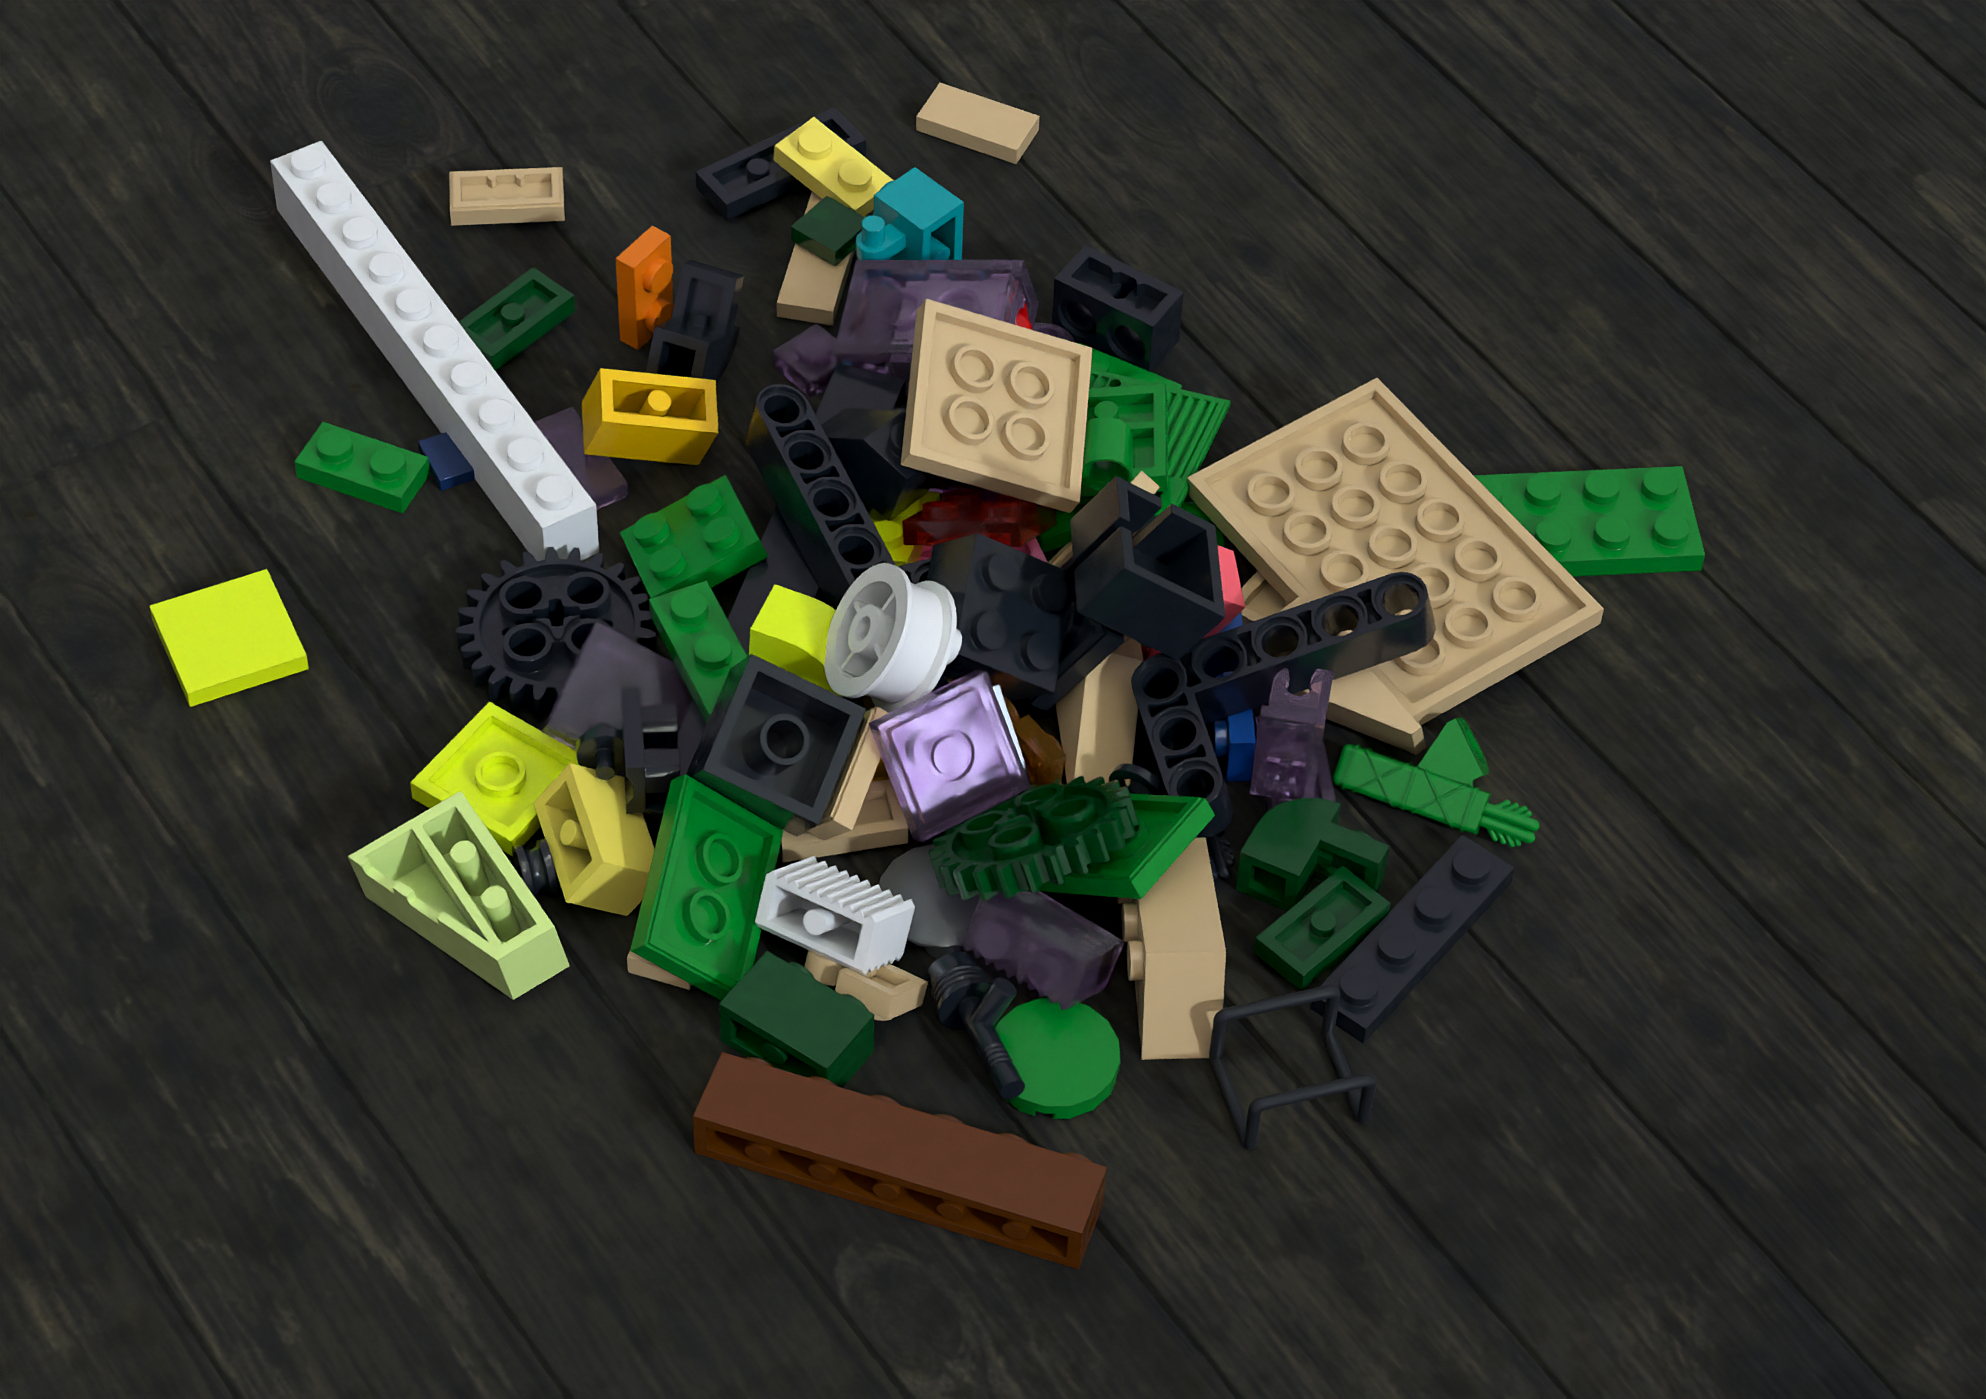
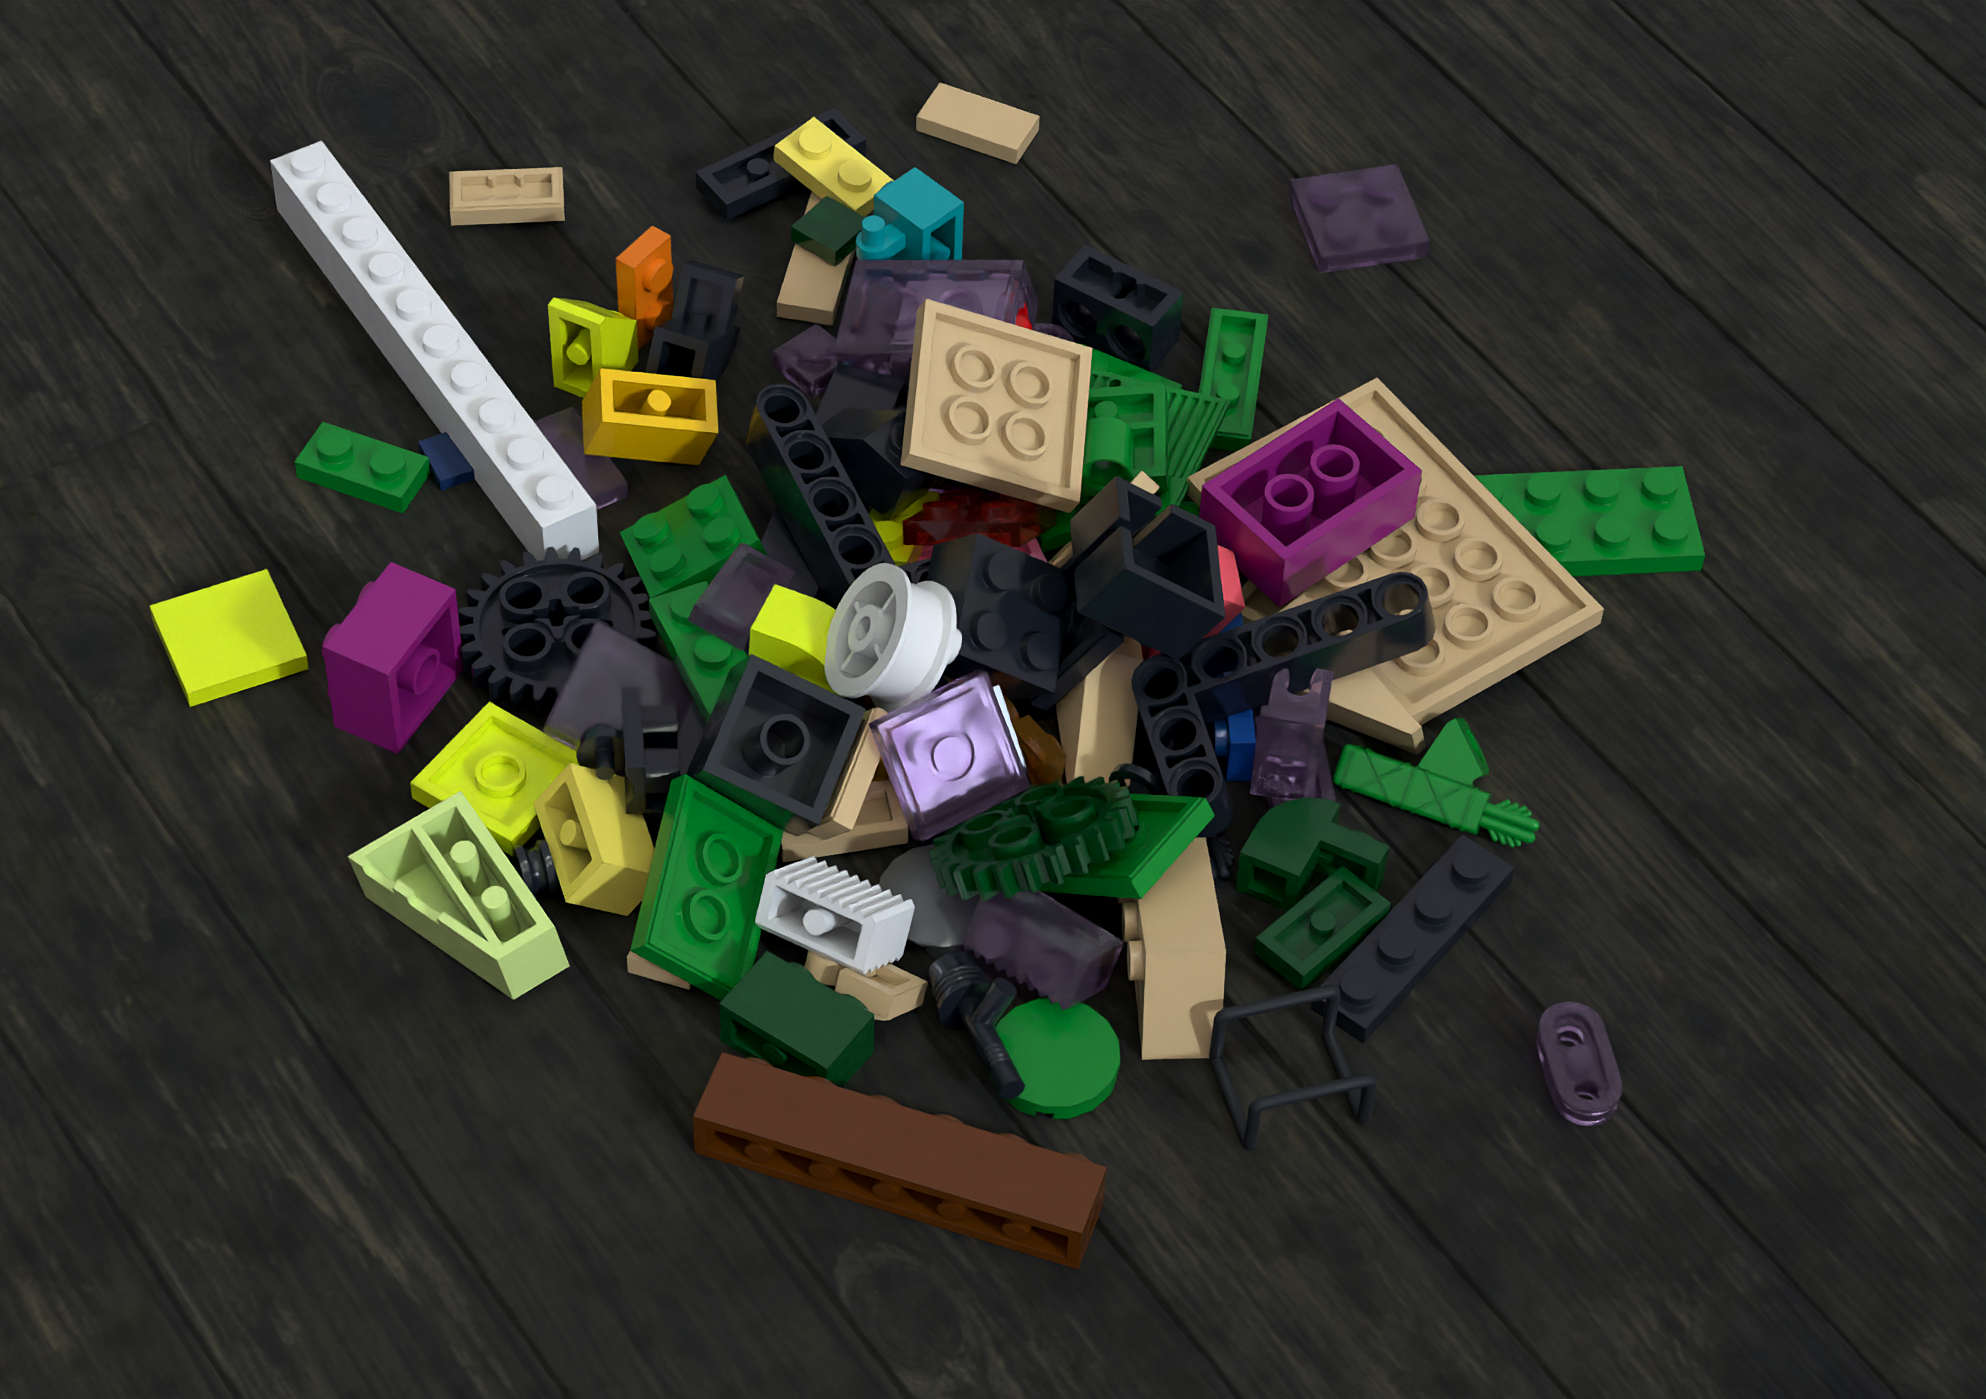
(393, 657): none -> magenta brick
(518, 316): dark green plate -> none
(587, 340): none -> neon yellow slope
(738, 594): none -> clear purple tile
(1233, 371): none -> green tile
(1310, 501): none -> magenta brick
(1358, 218): none -> clear purple plate
(1580, 1069): none -> clear purple plate

